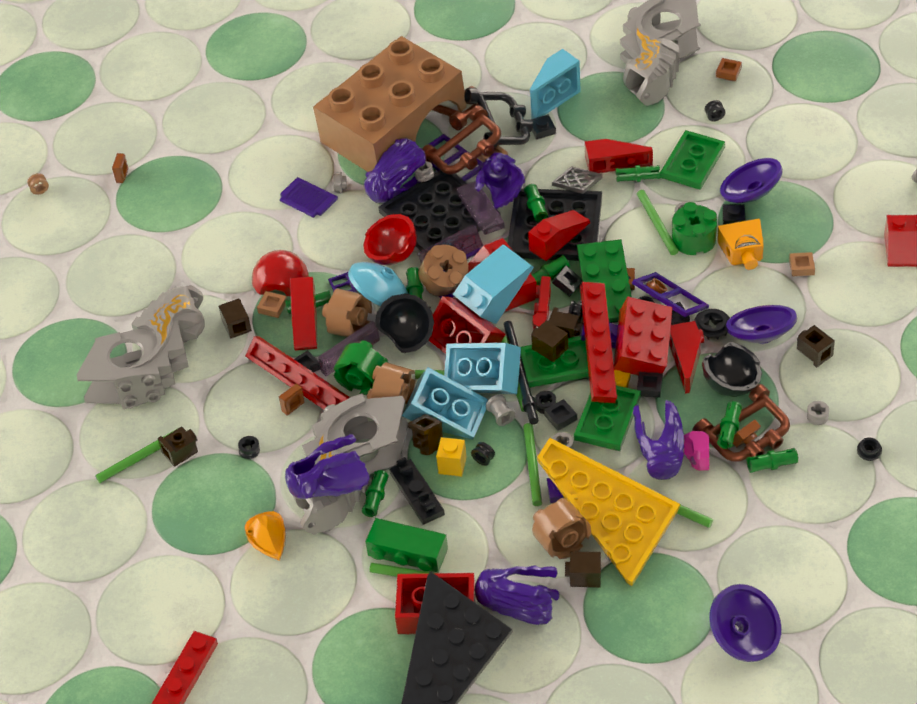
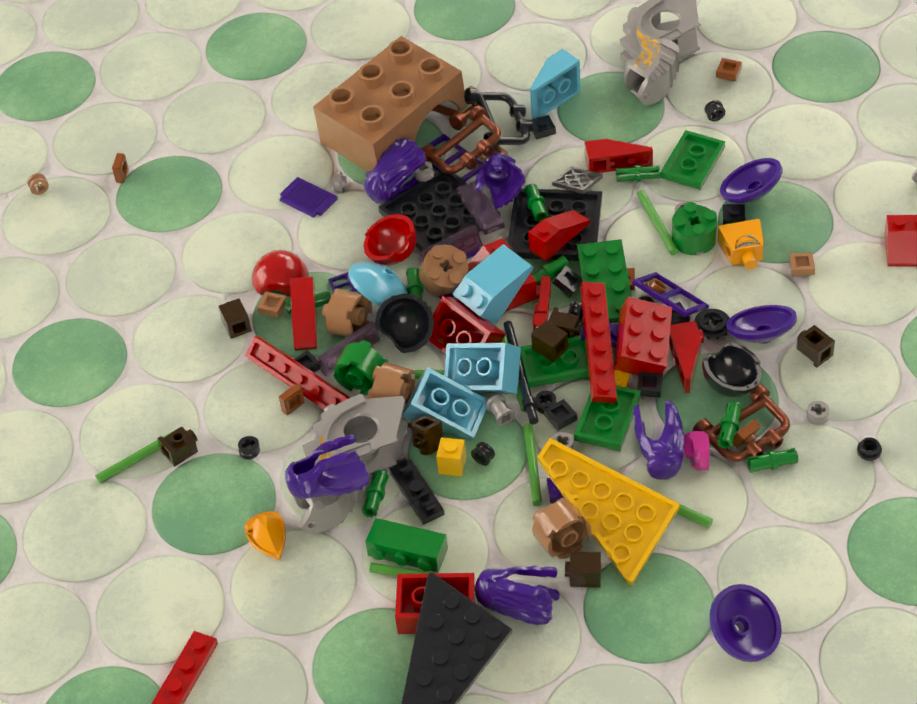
(161, 336): light grey animal -> none

